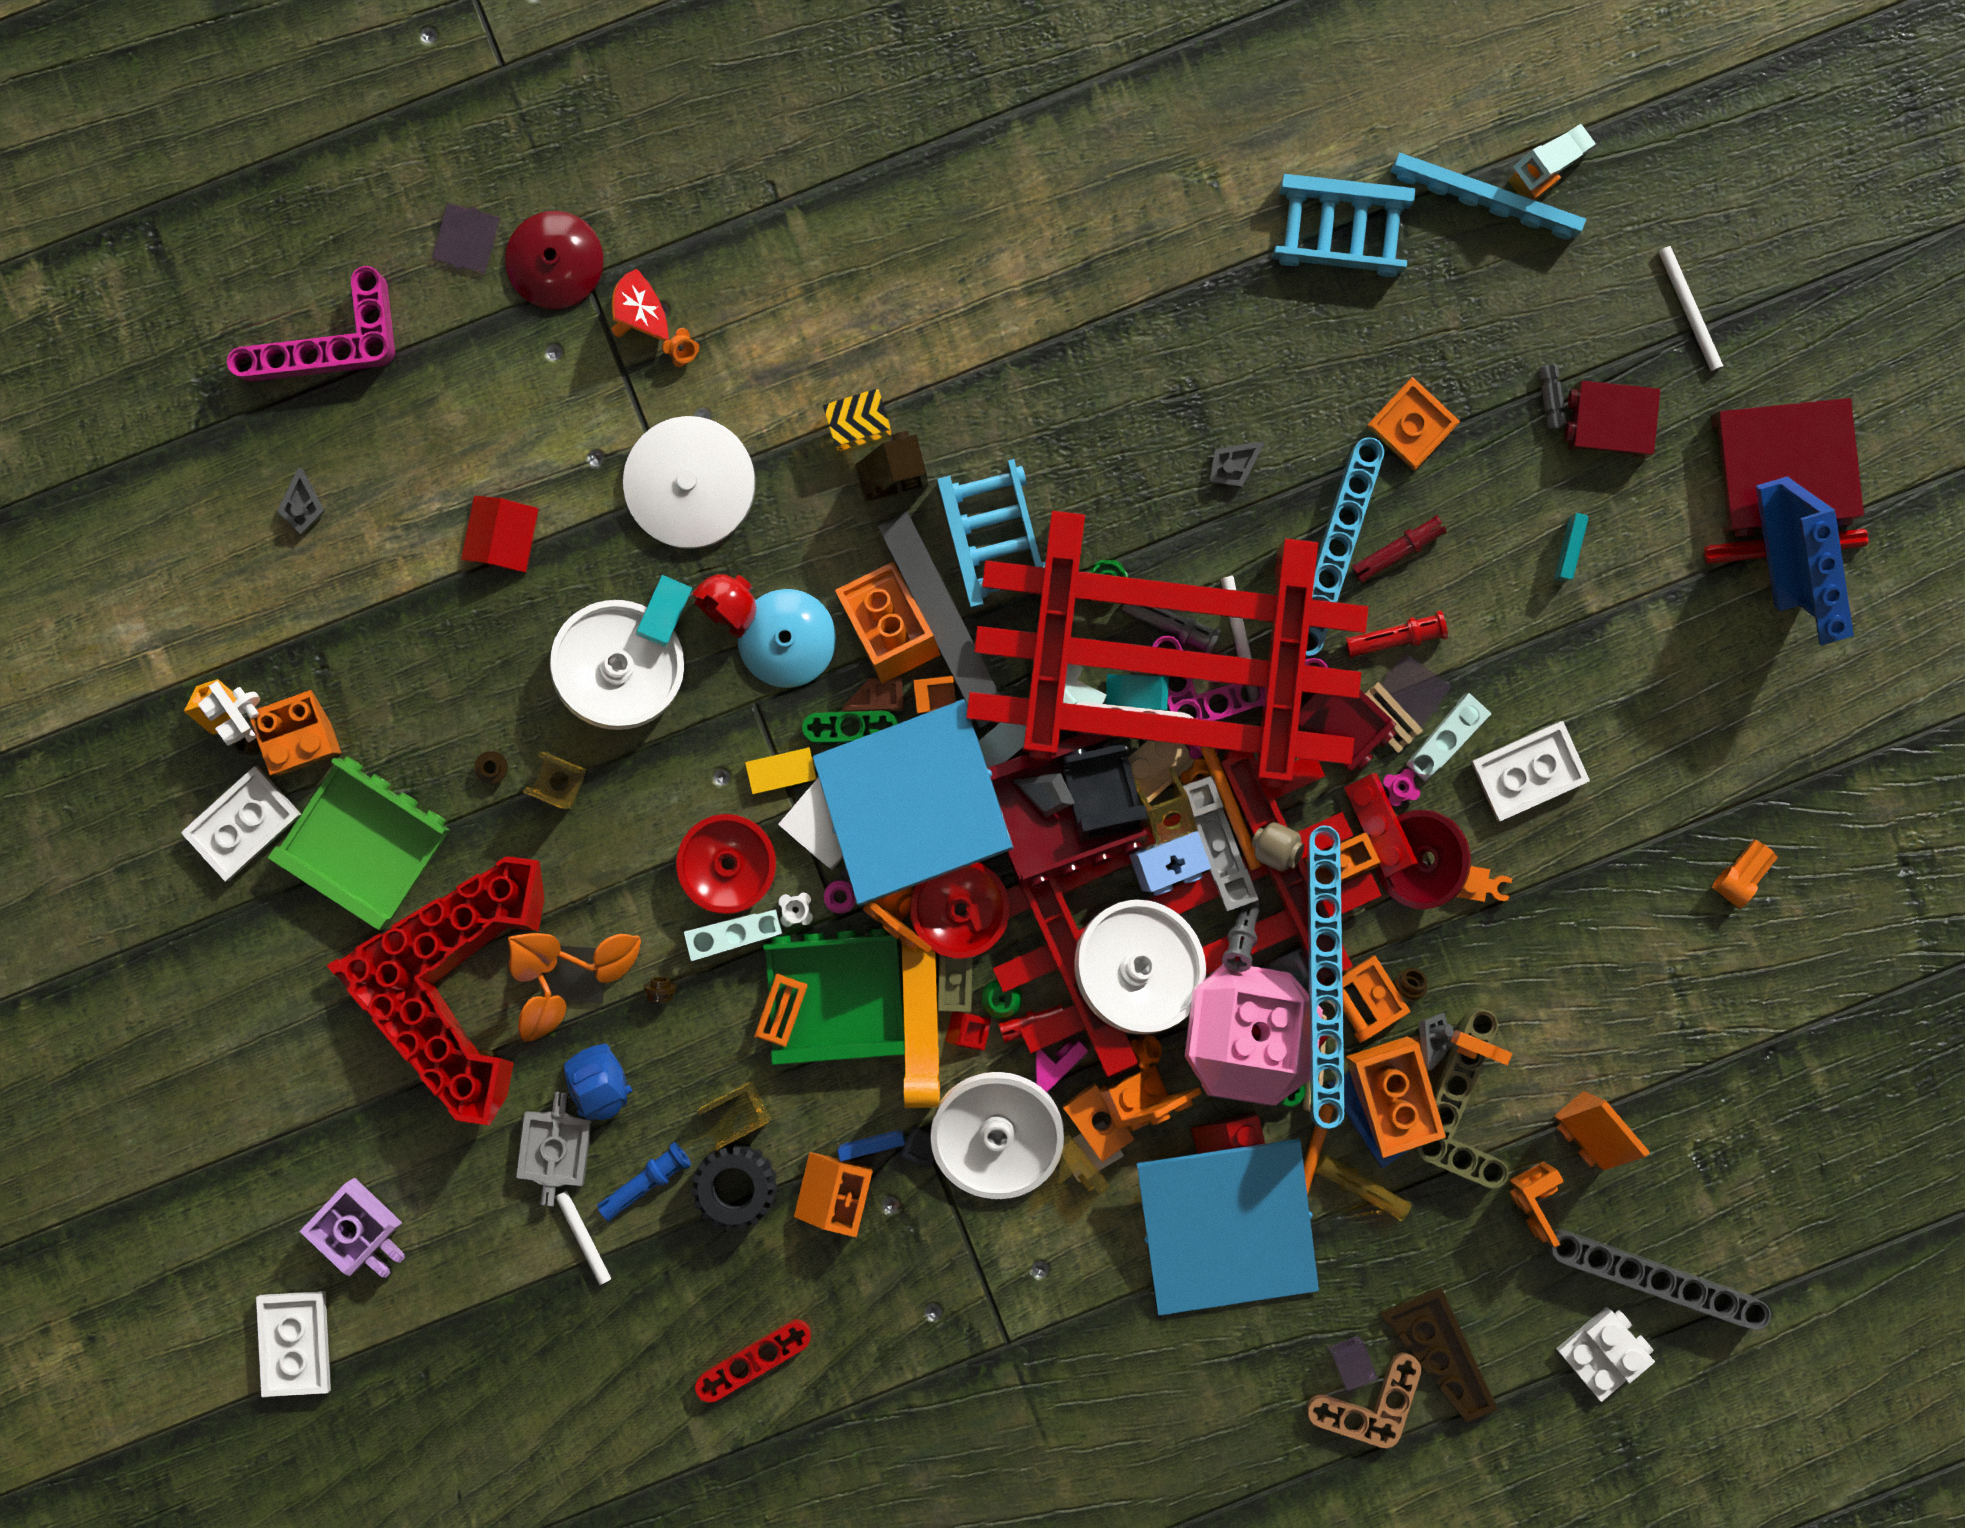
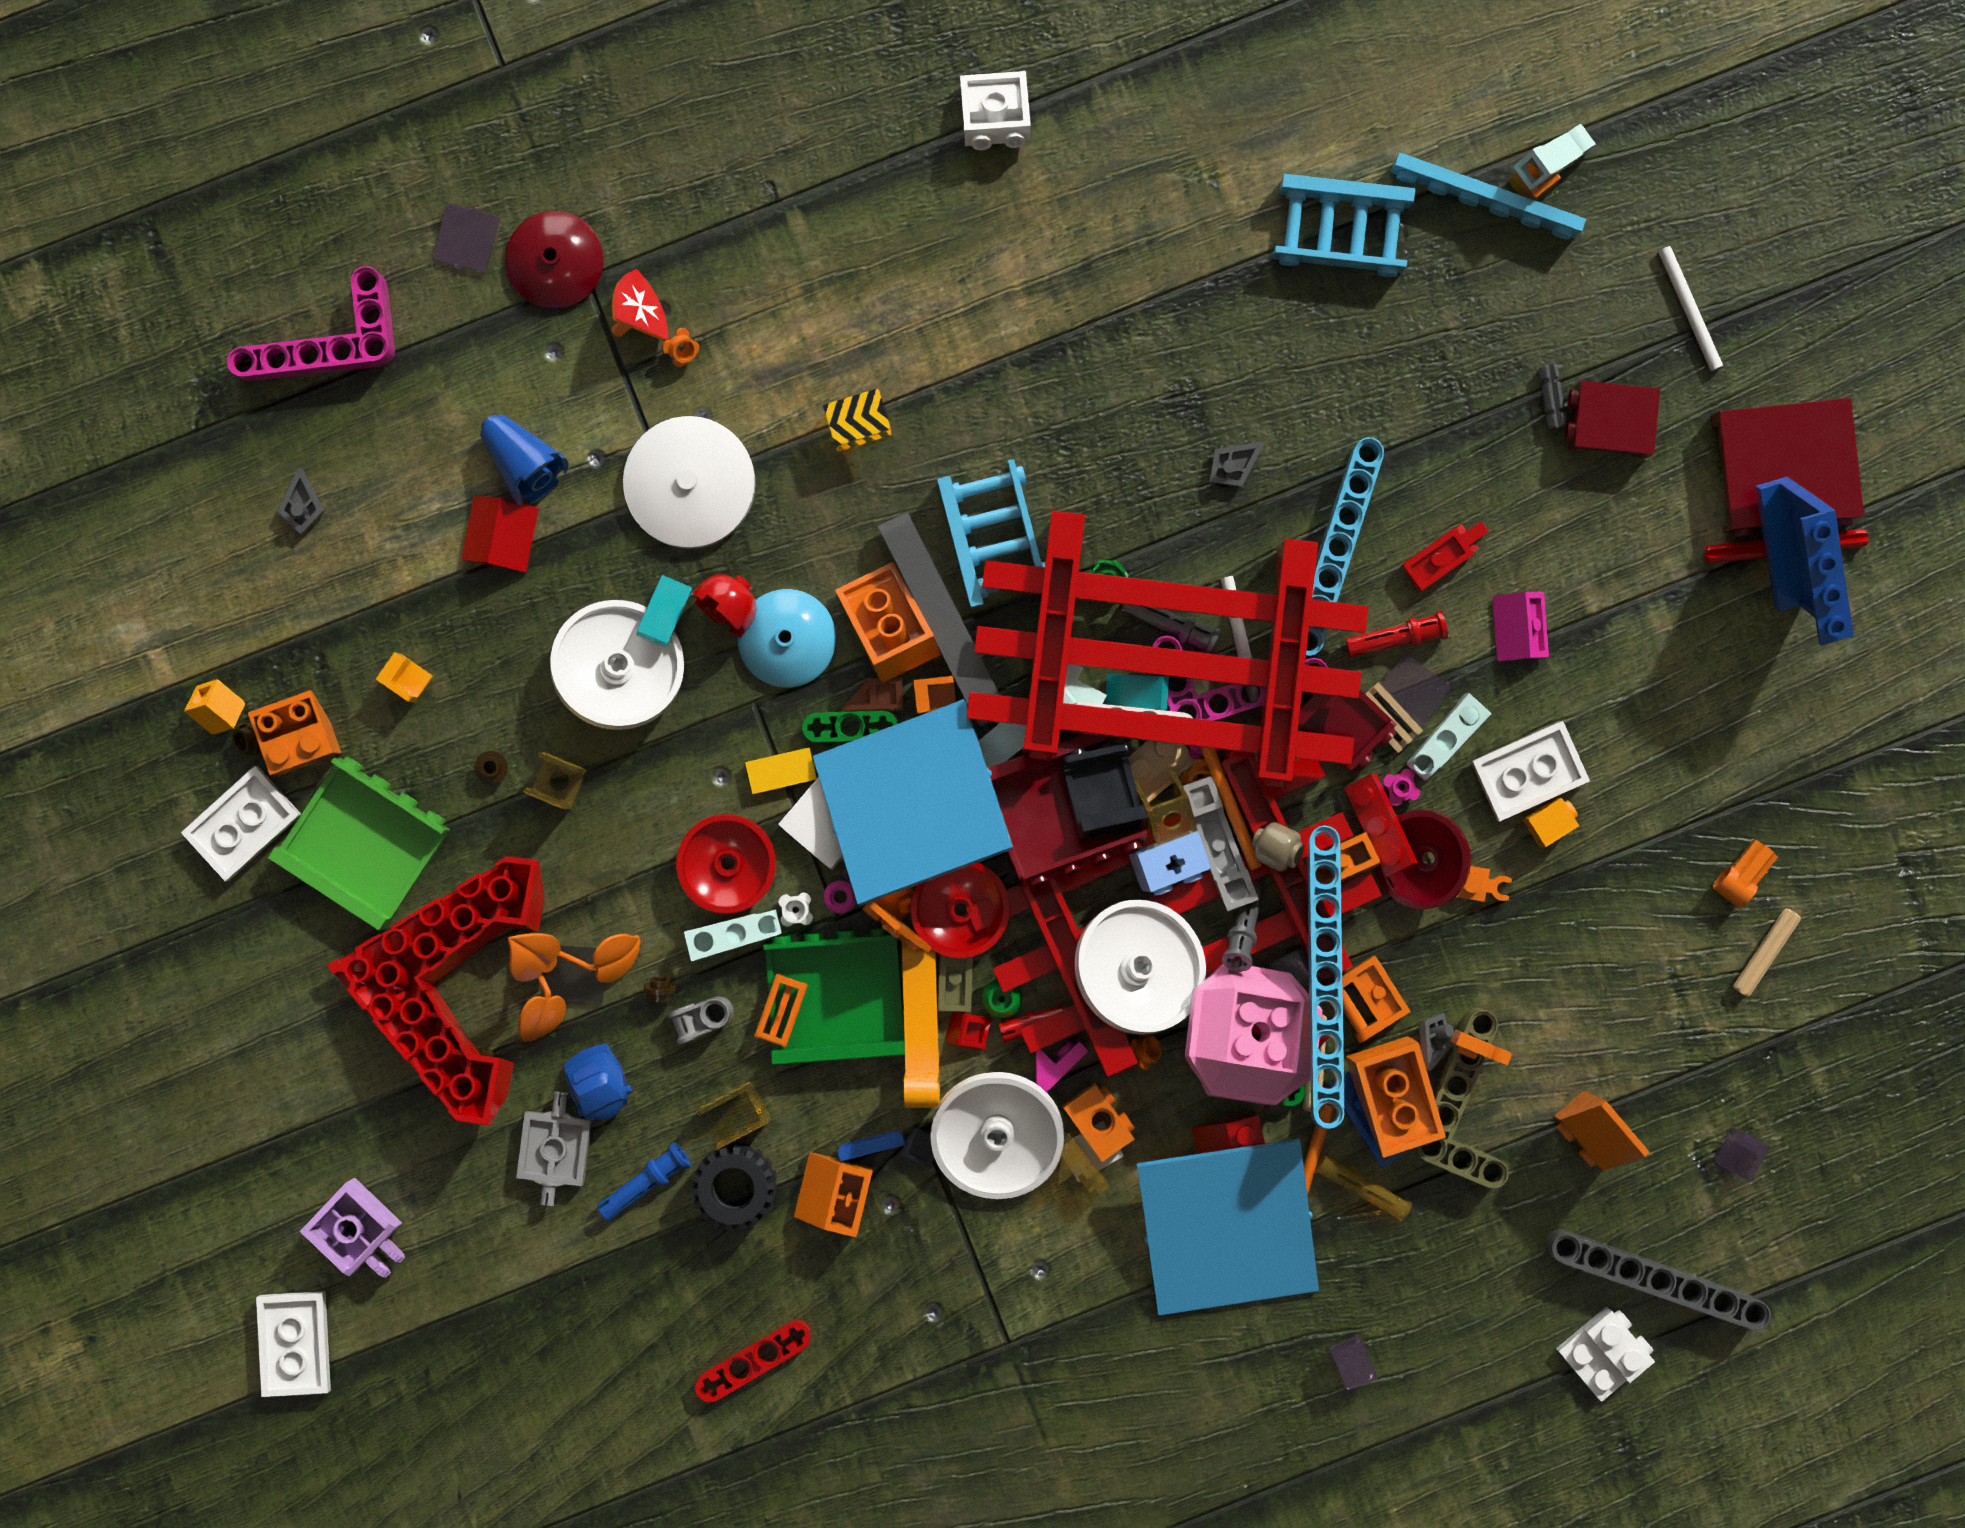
(236, 726): white hips -> none
(404, 677): none -> light orange panel
(522, 459): none -> blue cone
(583, 1237): white bar -> none
(694, 1019): none -> light grey piece
(892, 468): dark brown wedge -> none
(995, 109): none -> white plate
(1046, 792): dark grey piece -> none
(1144, 1099): orange bracket -> none
(1382, 1413): medium nougat beam -> none
(1410, 542): dark red pin -> none
(1411, 984): dark brown plate -> none
(1413, 424): orange plate -> none
(1436, 1339): dark brown wing -> none
(1443, 555): none -> red hinge
(1520, 626): none -> dark pink panel
(1536, 1182): orange bracket -> none
(1551, 821): none -> light orange brick
(1571, 547): teal tile -> none
(1741, 1154): none -> clear purple panel
(1766, 952): none -> tan axle

